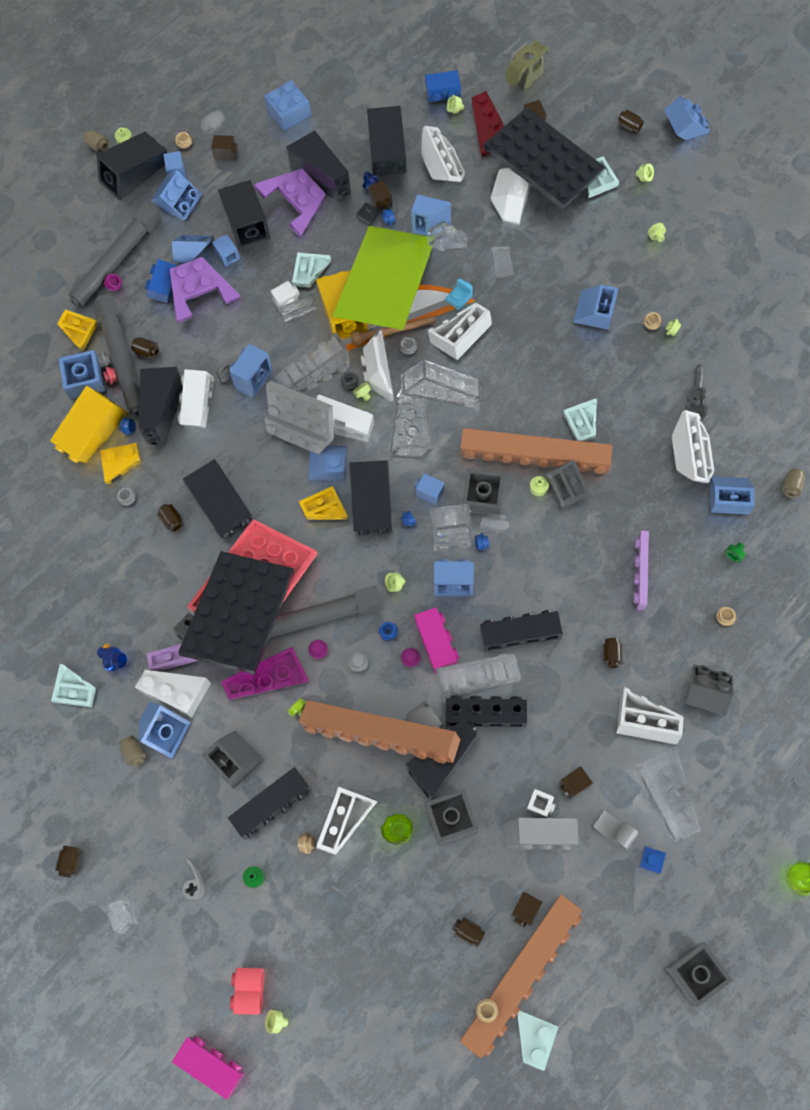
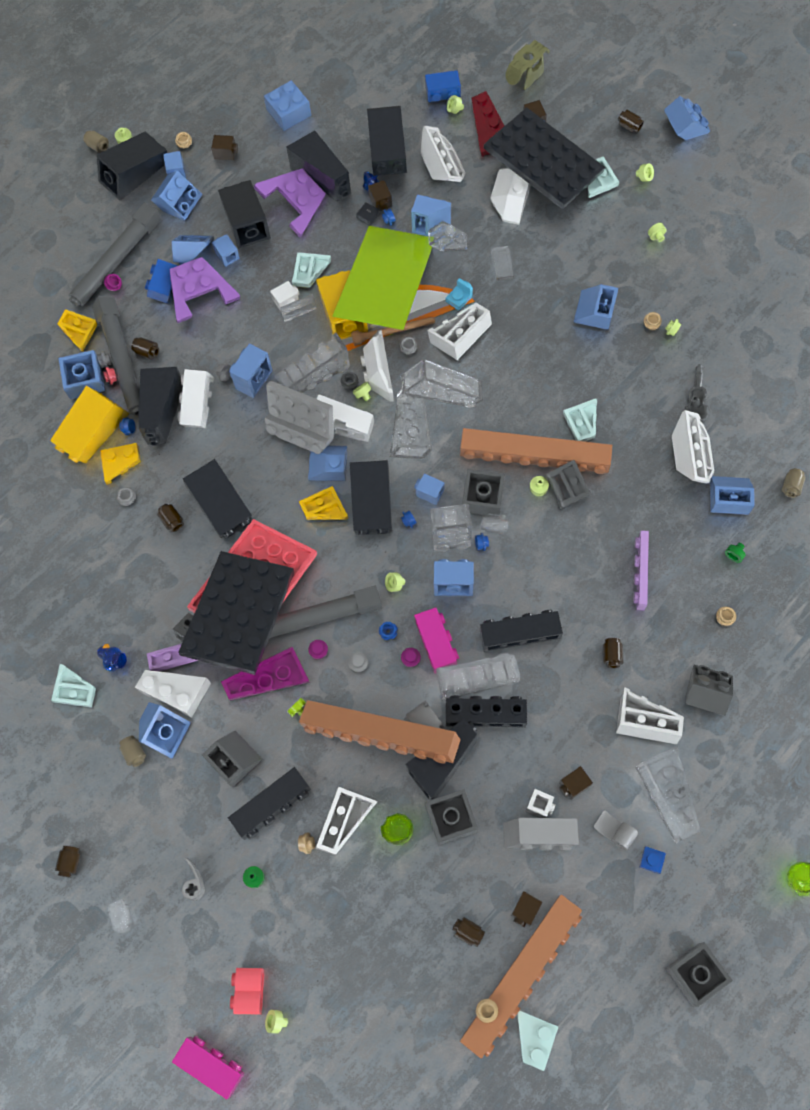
(212, 121): clear brick -> none

